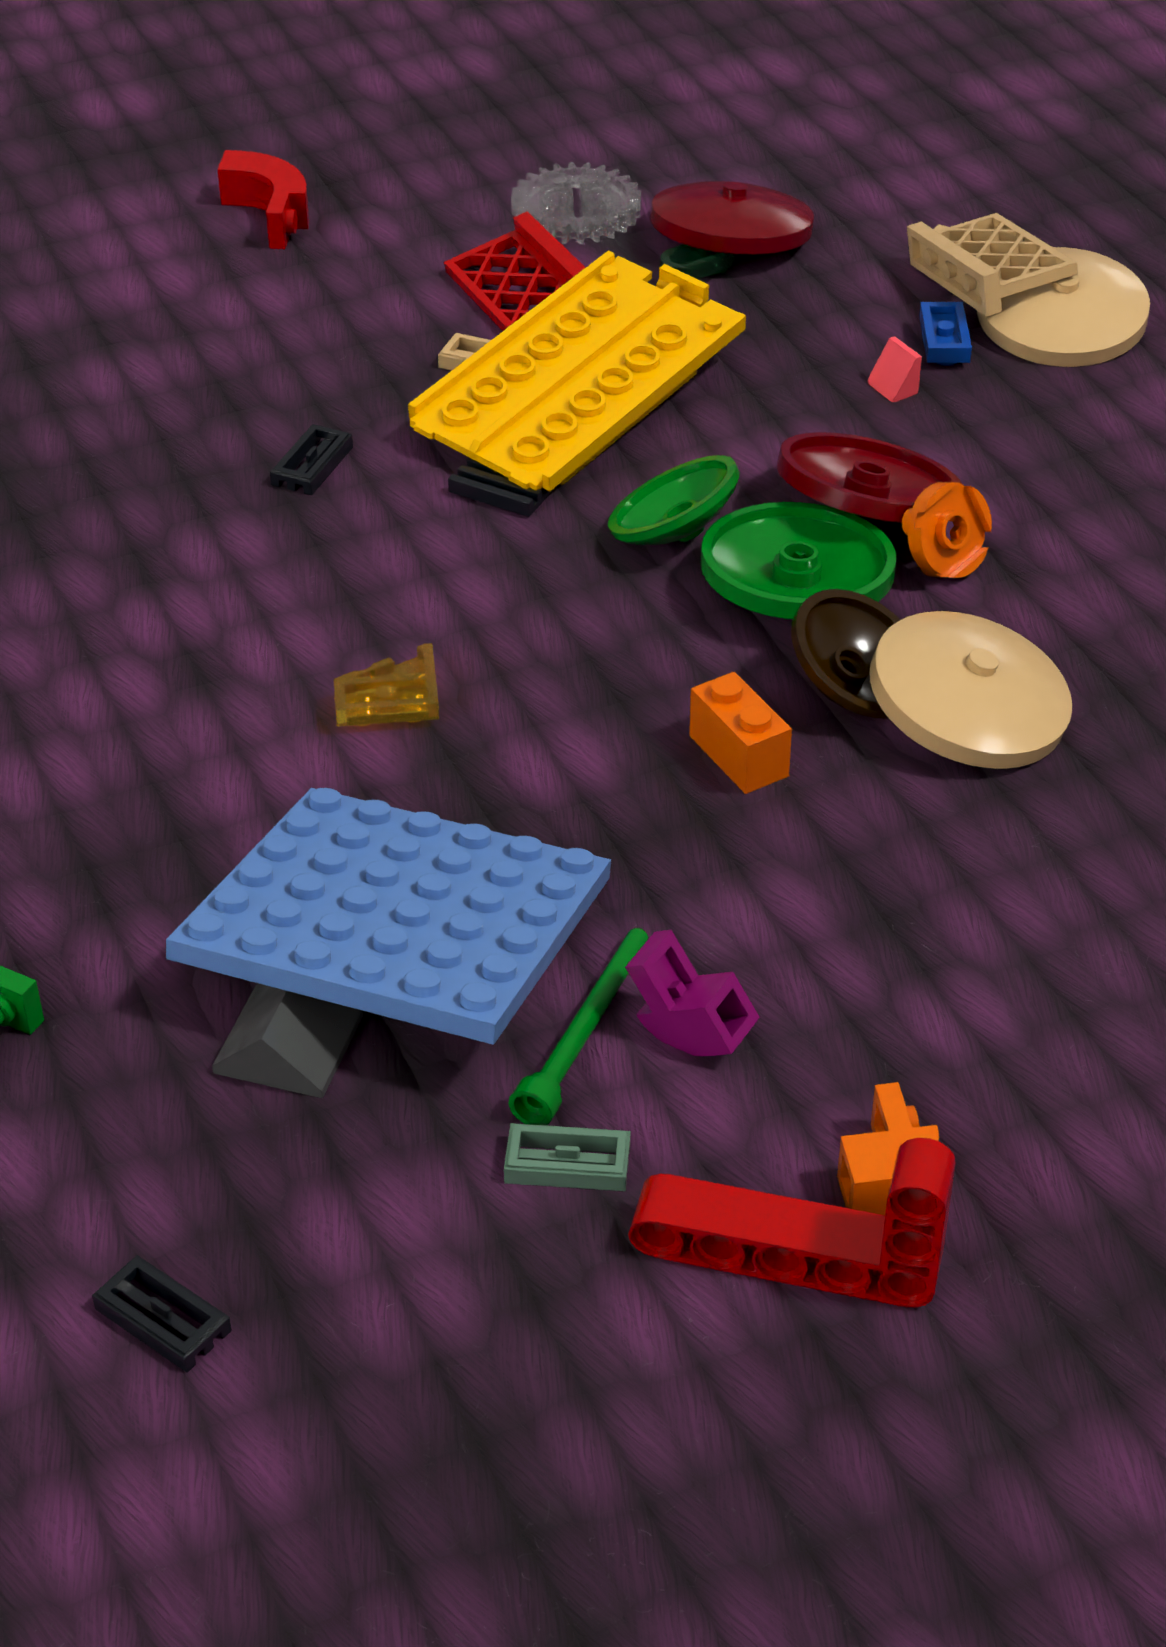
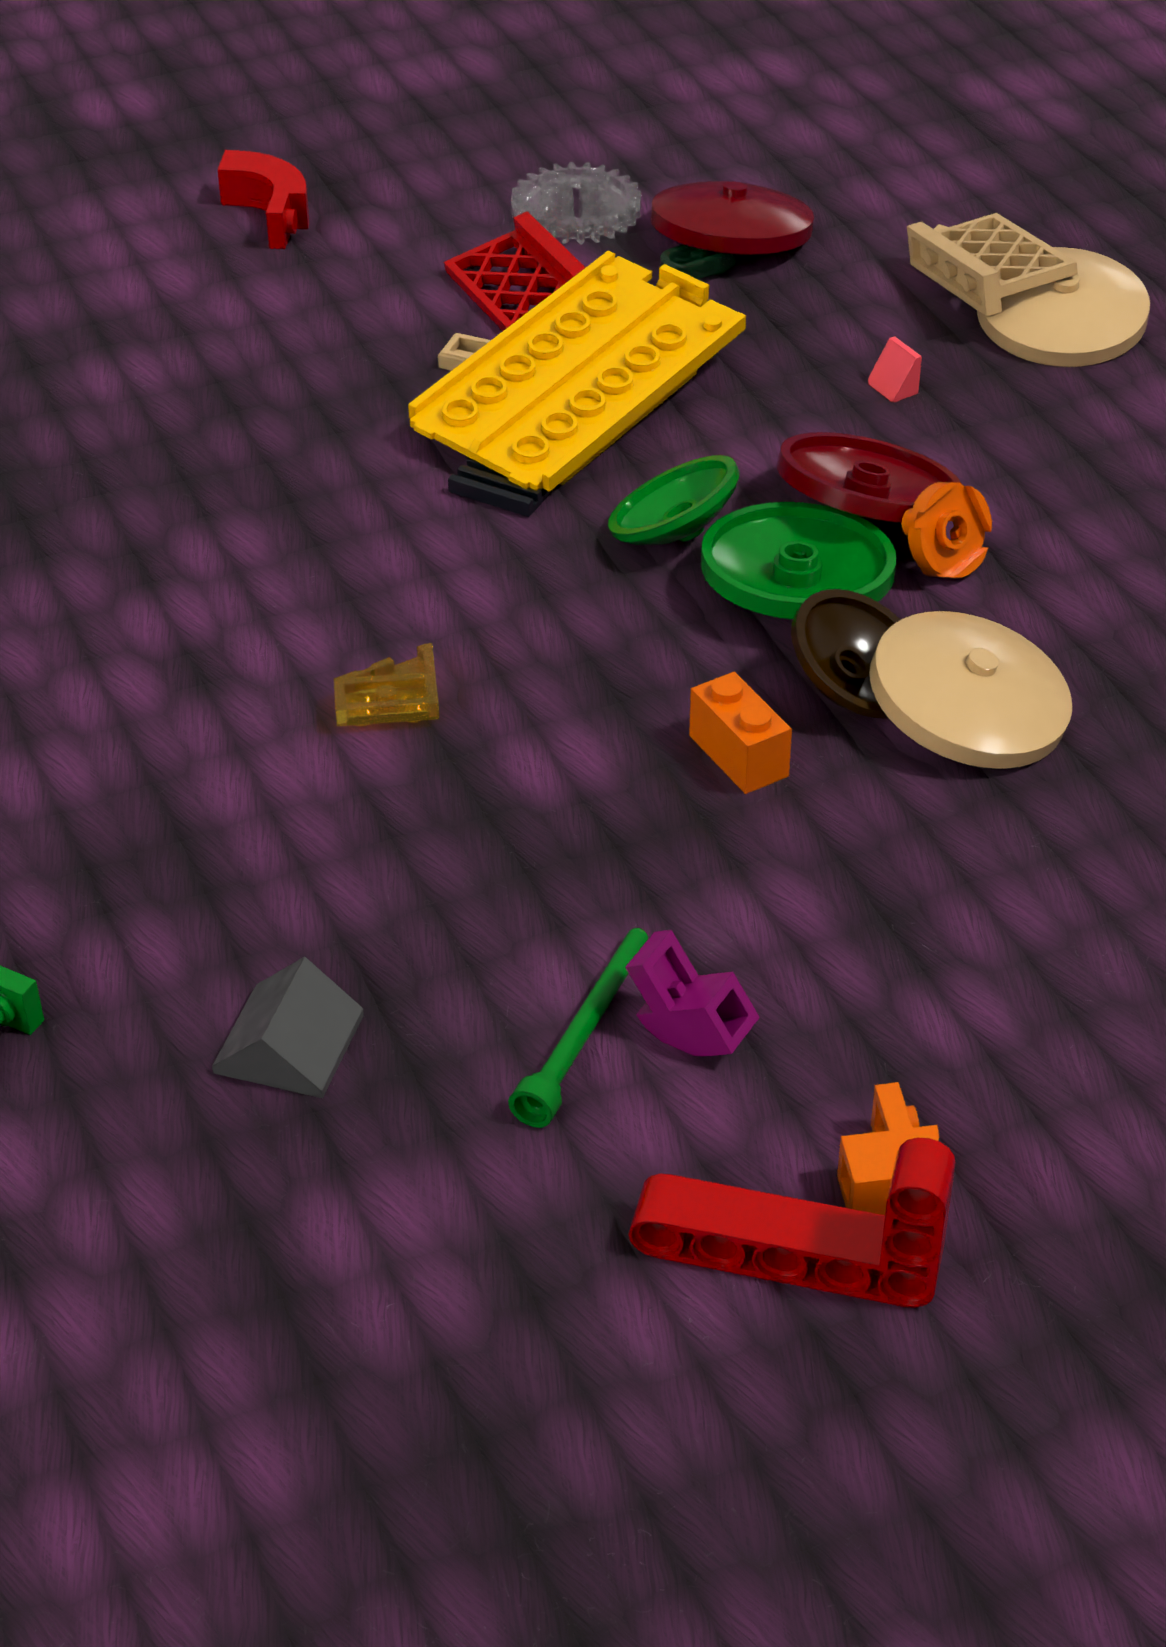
(156, 1337): black tile -> none
(319, 460): black tile -> none
(394, 913): medium blue plate -> none
(567, 1164): sand green tile -> none
(945, 333): blue plate -> none

